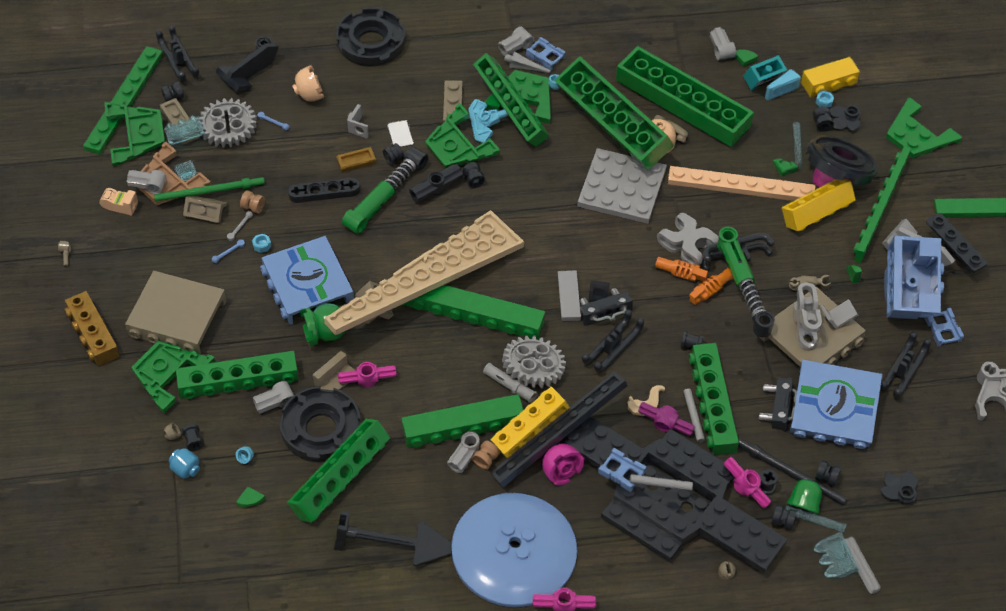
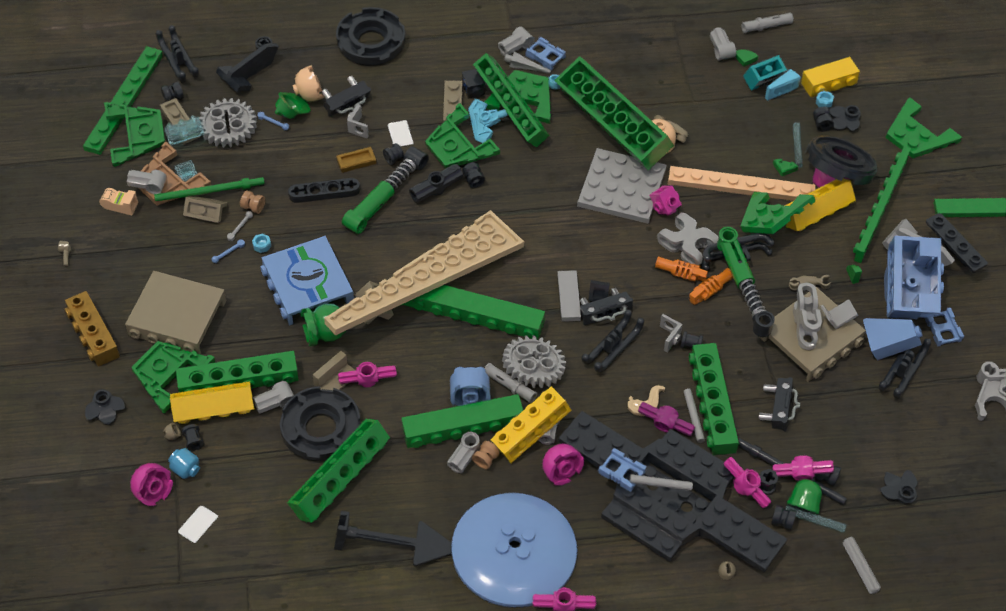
(104, 410): none -> black plate
(151, 483): none -> dark pink cylinder
(197, 524): none -> white sticker
(211, 402): none -> yellow brick
(242, 456): medium azure hinge -> none
(249, 498): green tile -> none
(291, 105): none -> green piece
(346, 98): none -> black piece
(469, 386): none -> medium blue brick
(473, 83): none -> black brick
(558, 429): black plate -> none
(665, 200): none -> dark pink brick
(675, 336): none -> light grey bracket
(684, 96): green brick -> none
(760, 24): none -> light grey pin
(771, 218): none -> green wing
(803, 468): none -> dark pink axle
(836, 404): medium blue panel -> none
(838, 555): clear light blue plate -> none
(891, 336): none -> medium blue slope

